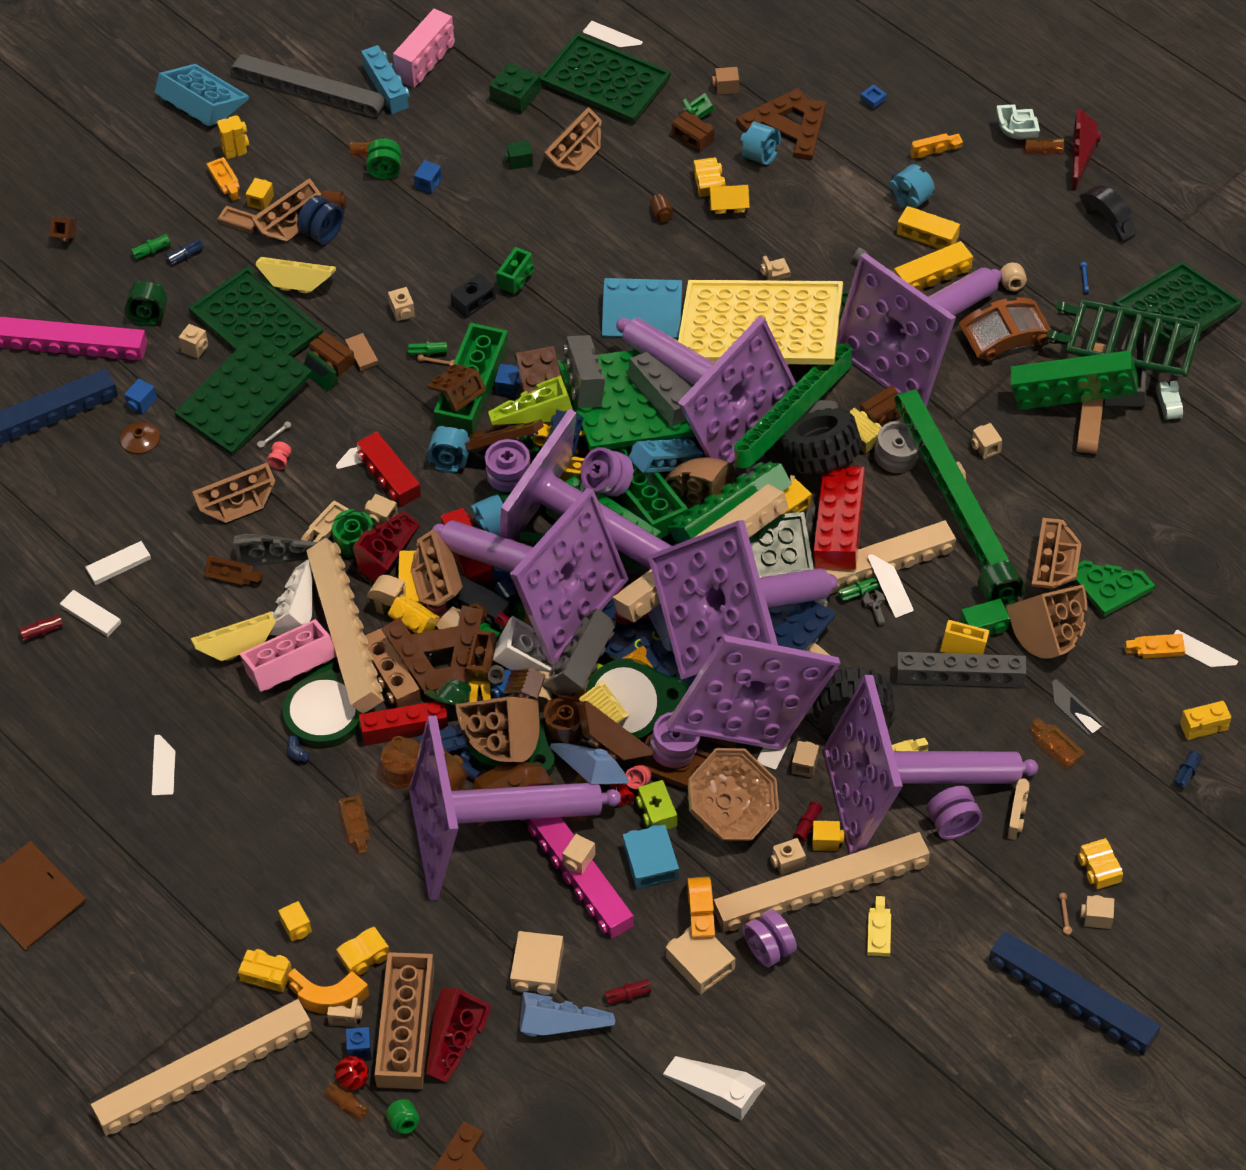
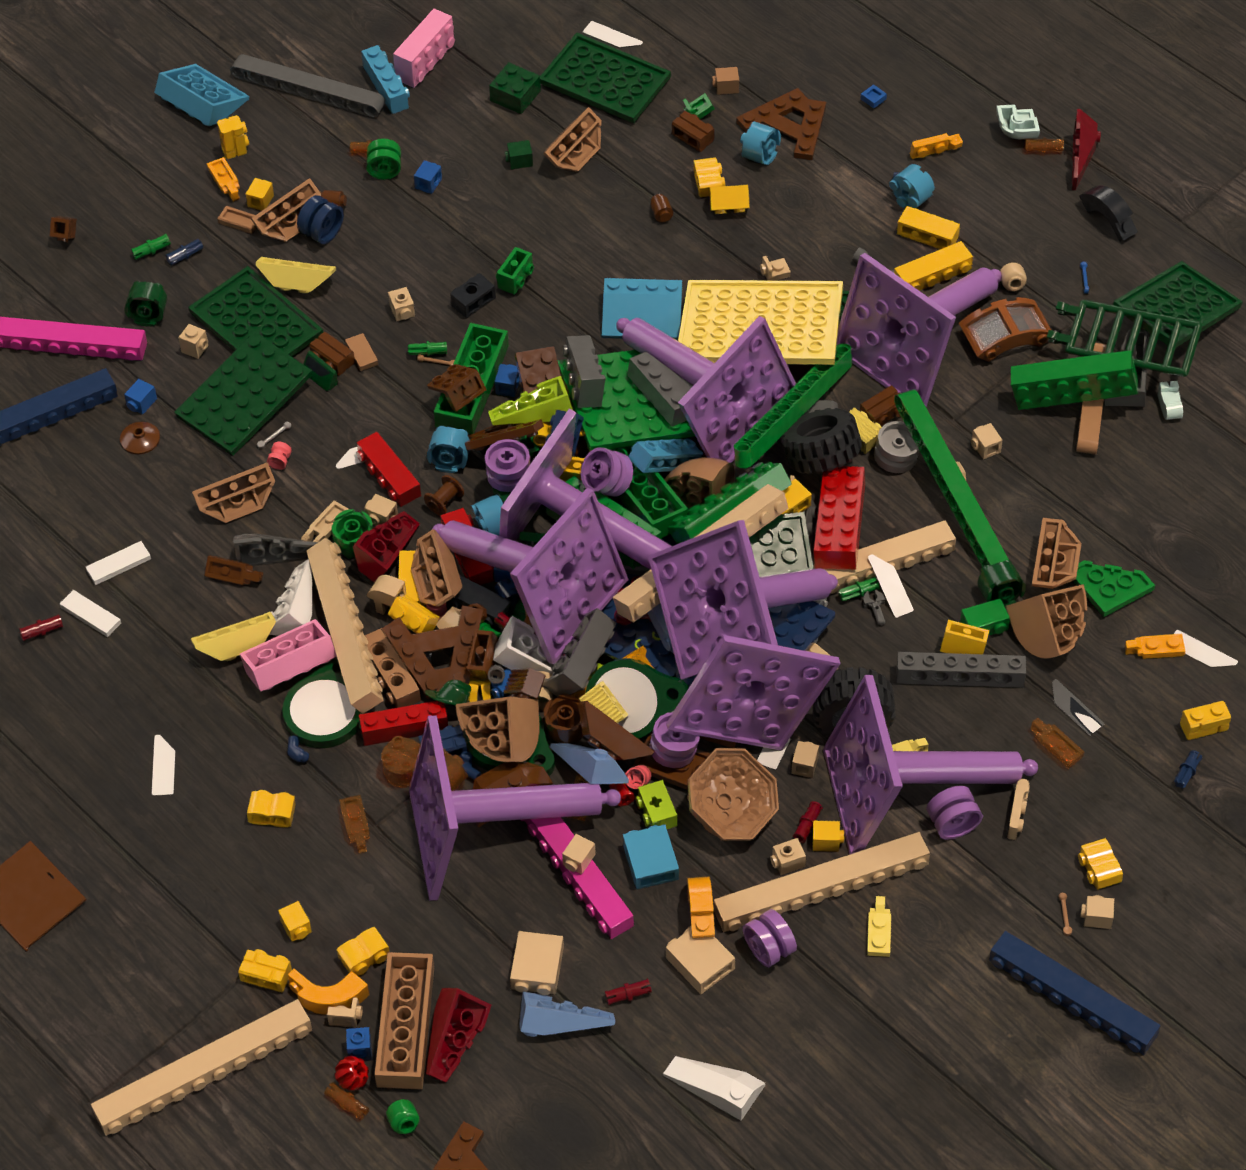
(271, 808): none -> yellow brick
(437, 501): none -> reddish brown hose

